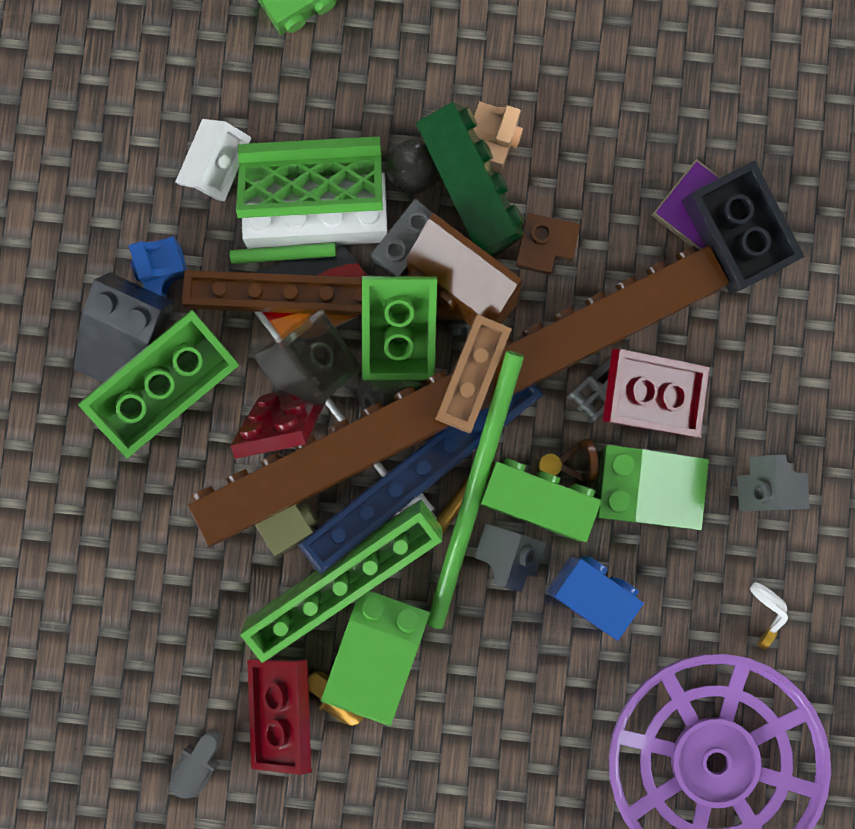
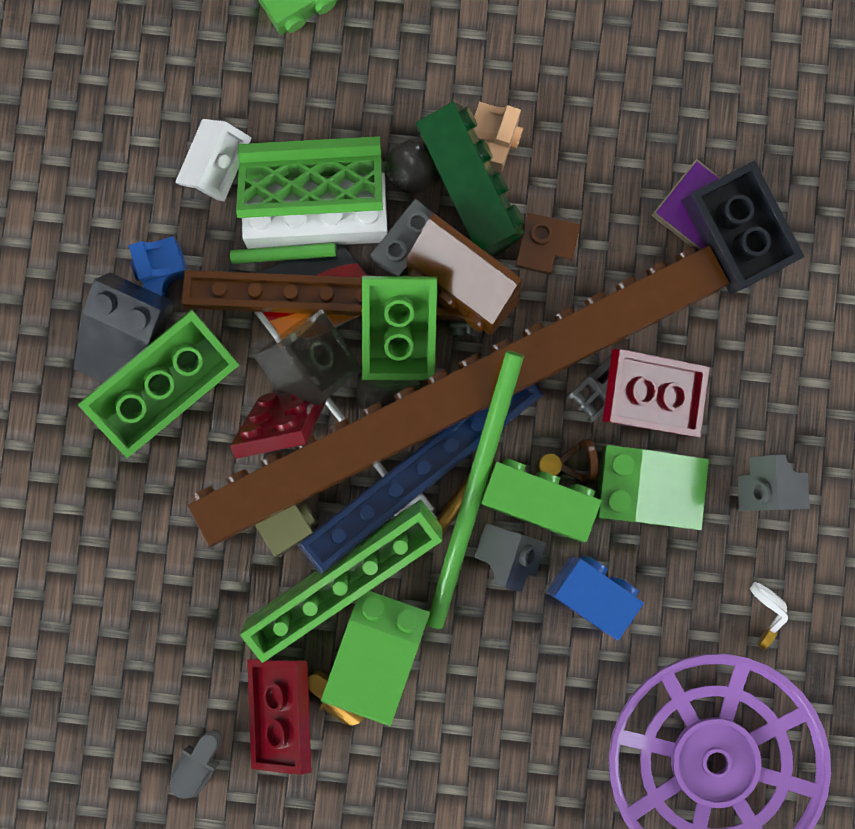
(473, 374): medium nougat plate -> none

